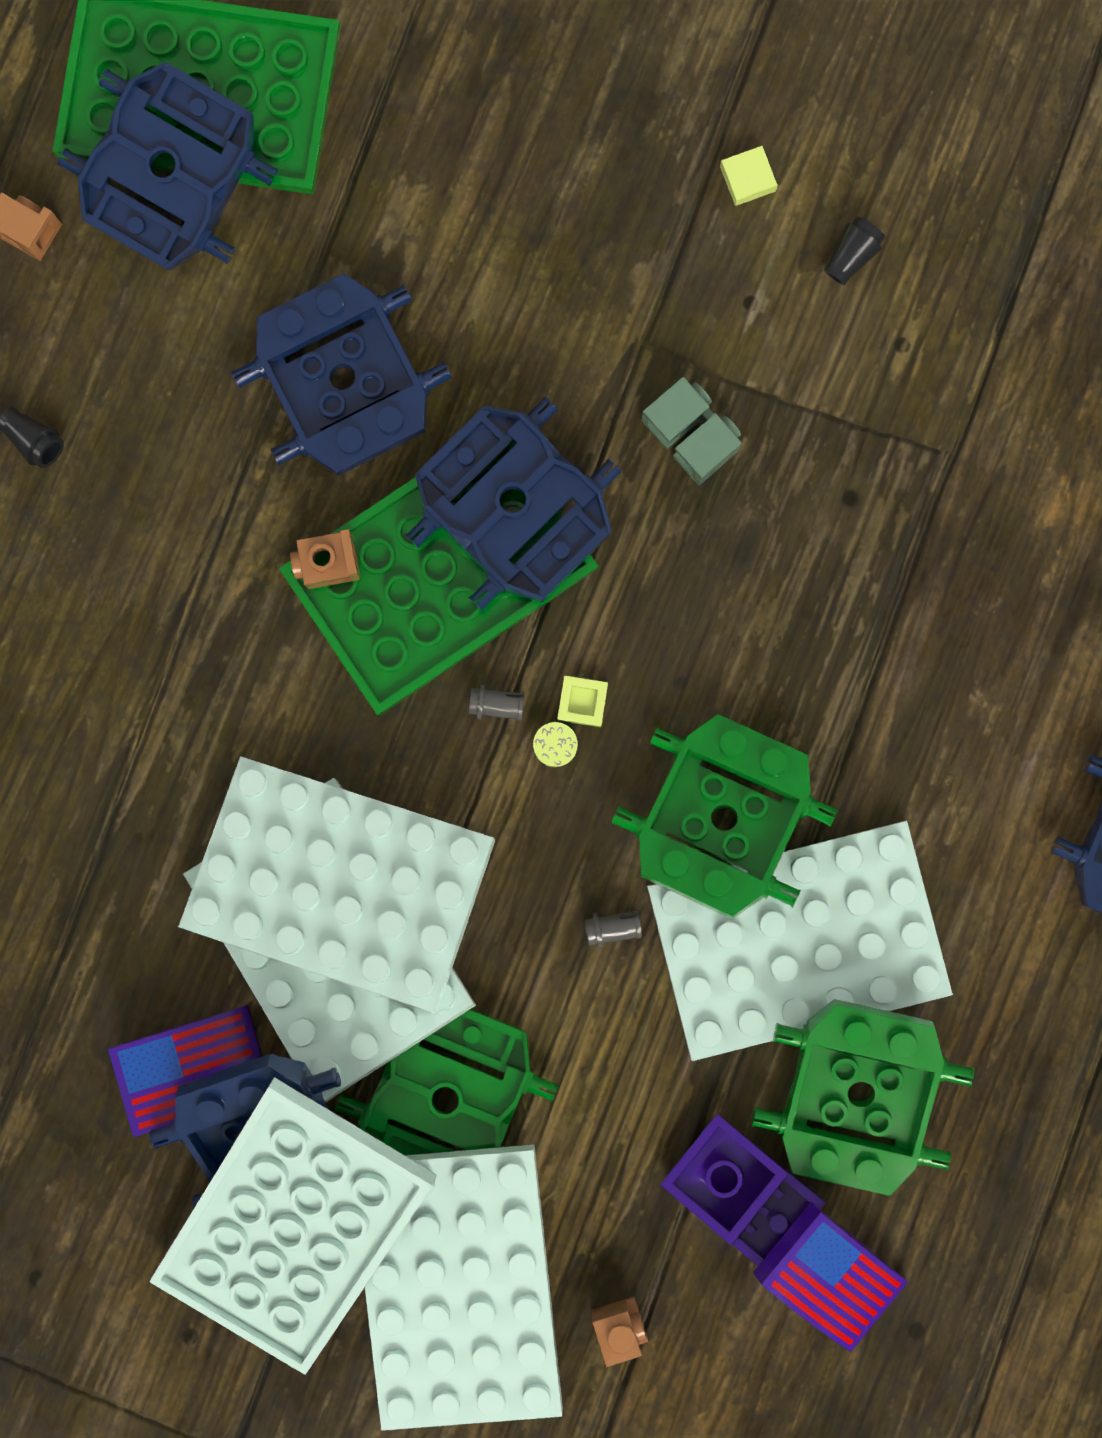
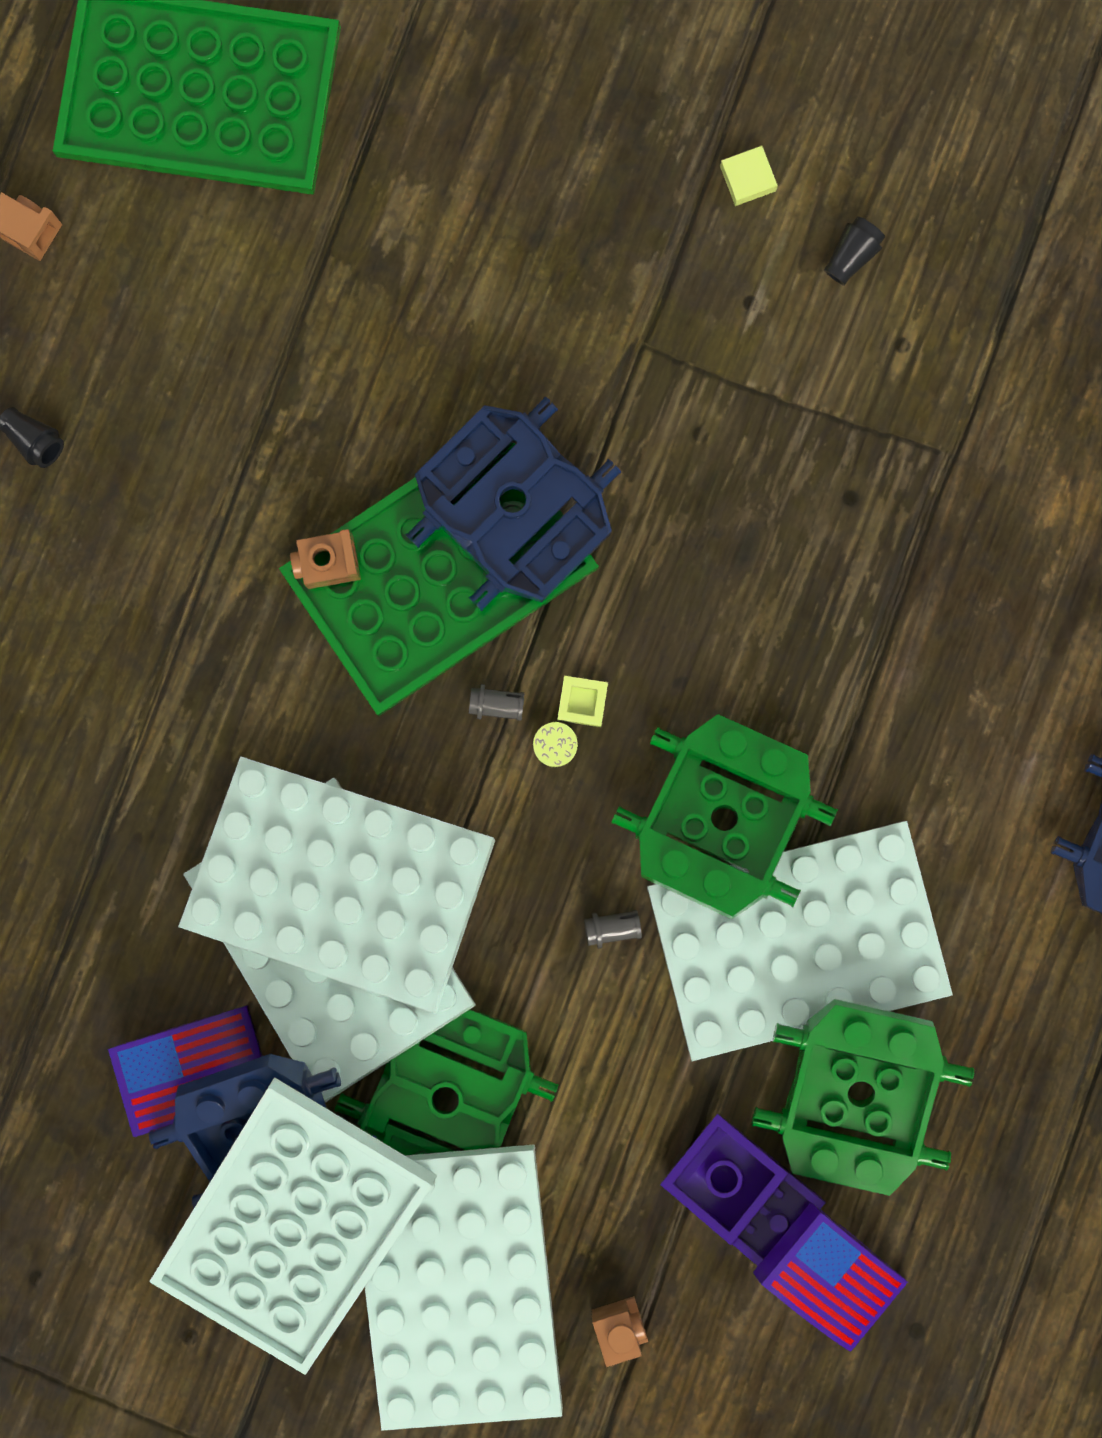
(201, 176): dark blue piece -> none
(358, 419): dark blue piece -> none
(677, 414): sand green piece -> none

